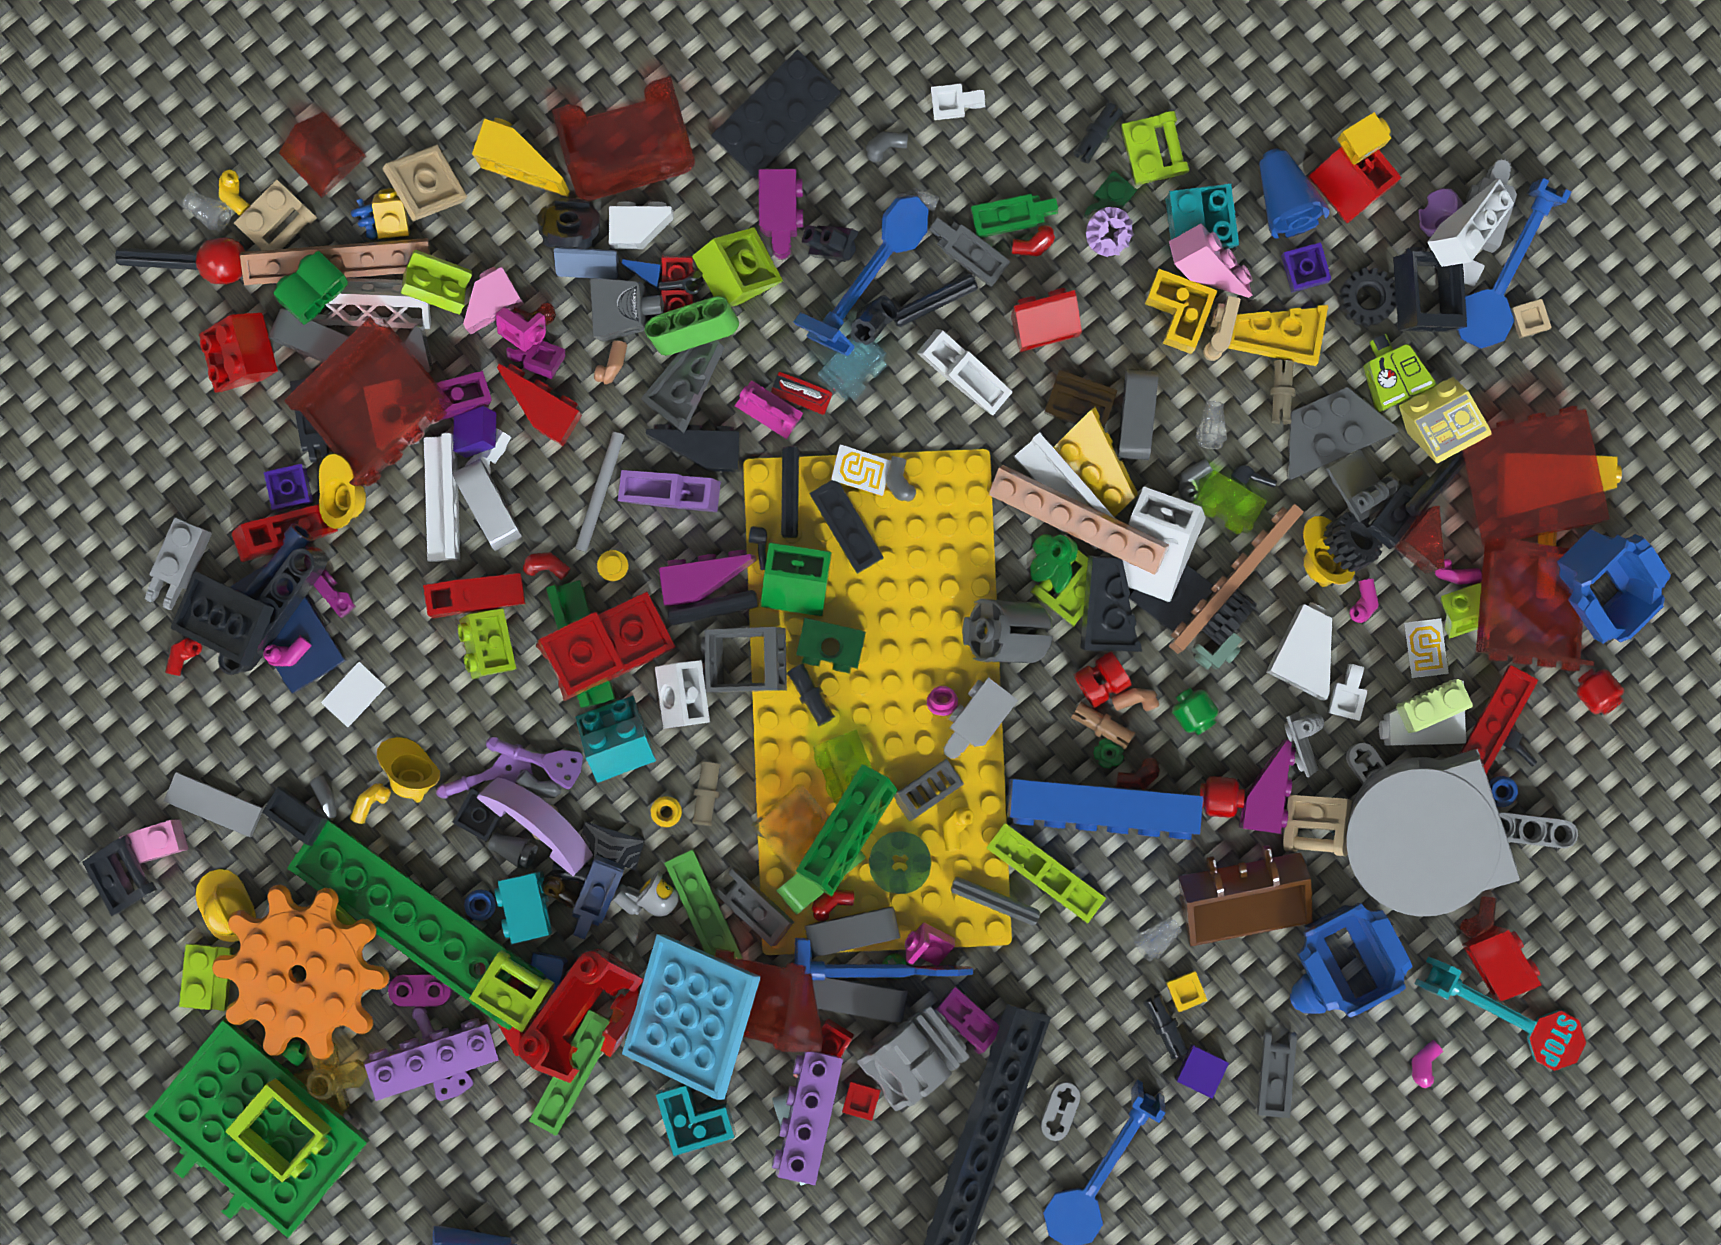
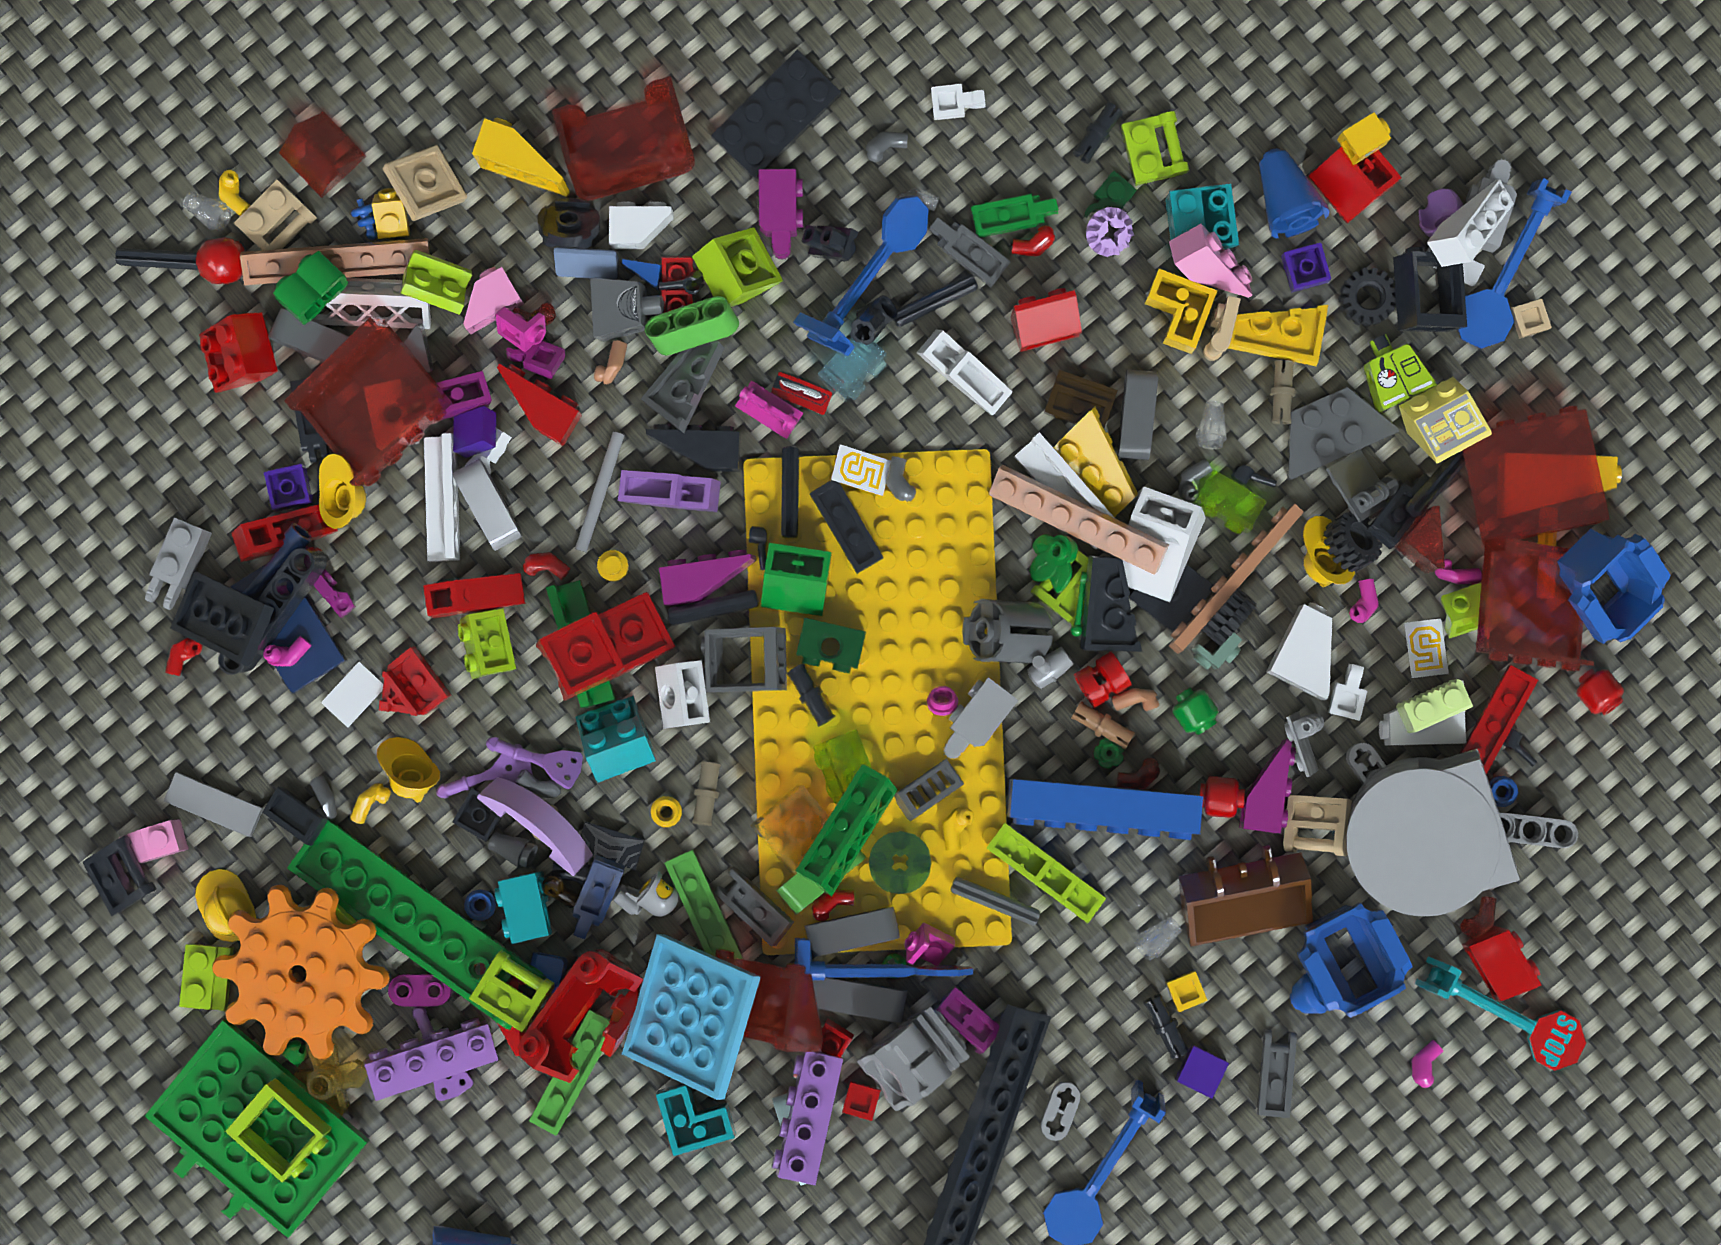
(411, 685): none -> red slope
(1049, 668): none -> light grey piece
(1076, 629): none -> green hinge

